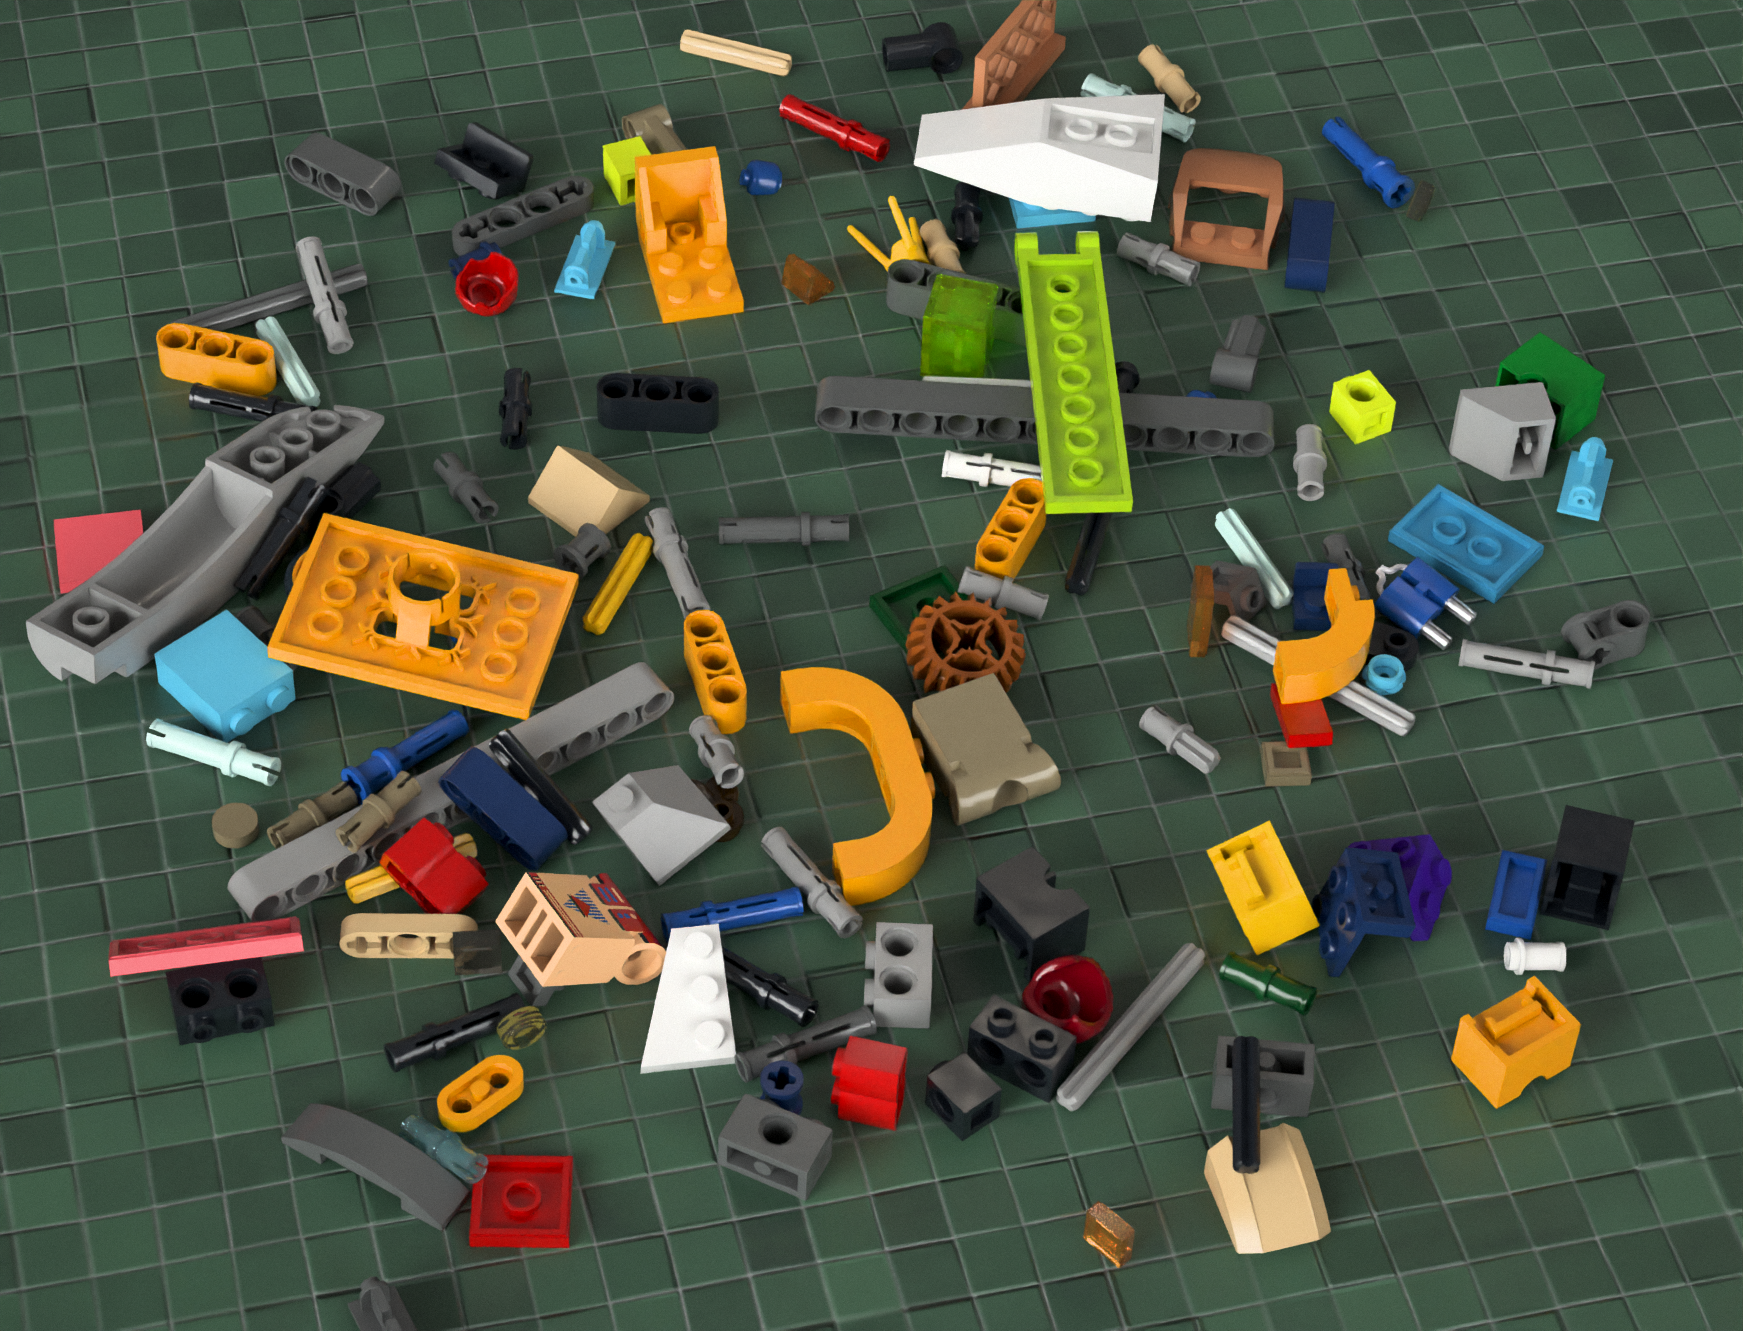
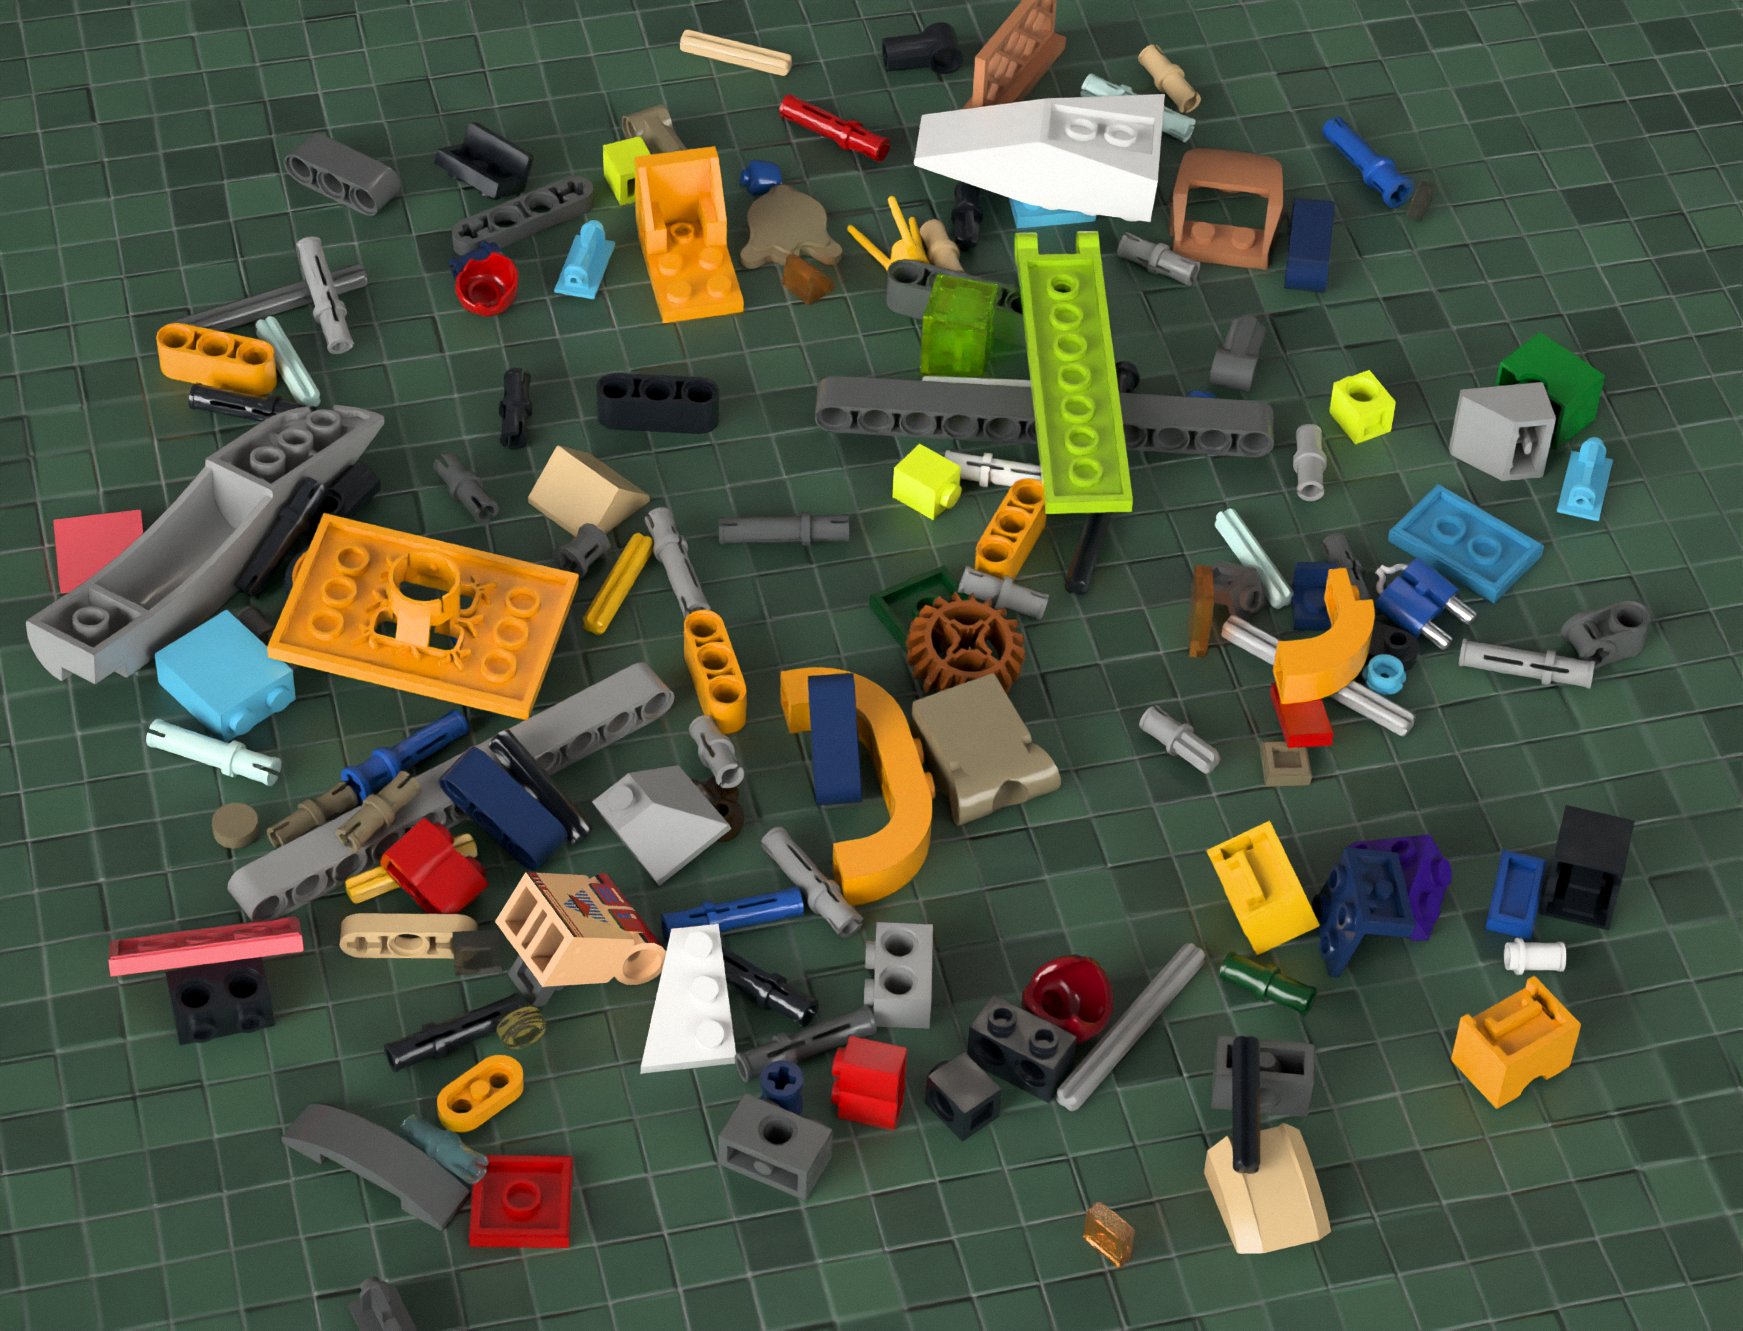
(787, 224): none -> dark tan tile
(835, 739): none -> dark blue beam
(927, 482): none -> neon yellow brick
(1029, 910): black piece -> none

